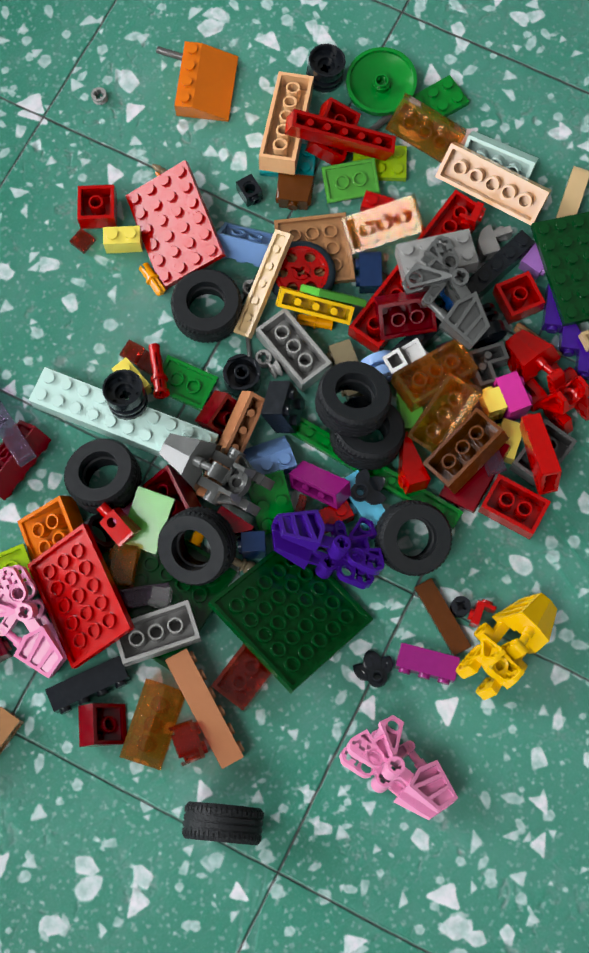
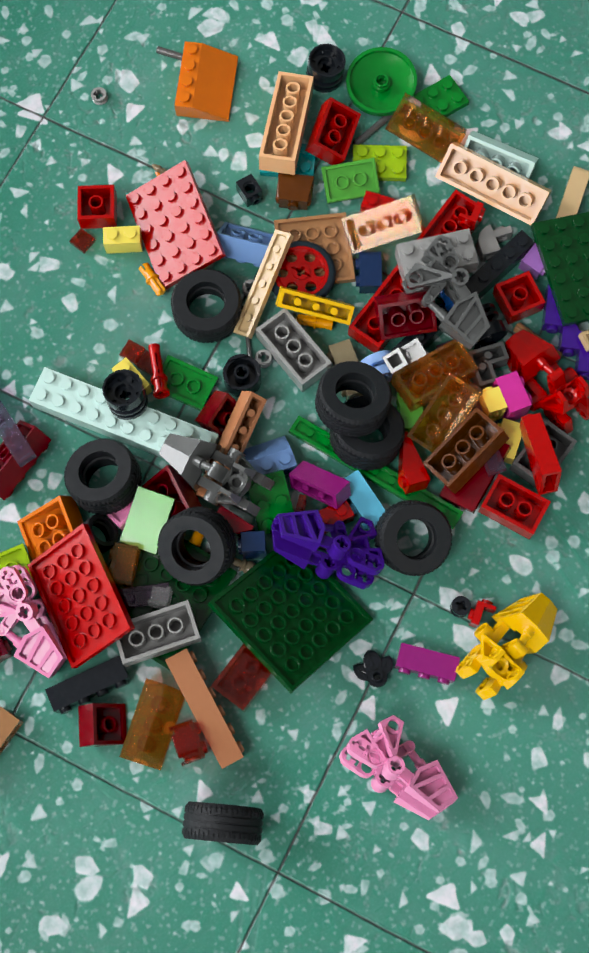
(124, 528): red torso -> none
(275, 369): light grey bush -> none
(283, 407): black brick -> none
(324, 293): bright green tile -> none
(340, 135): red brick -> none
(370, 486): black plate -> none
(442, 617): reddish brown tile -> none

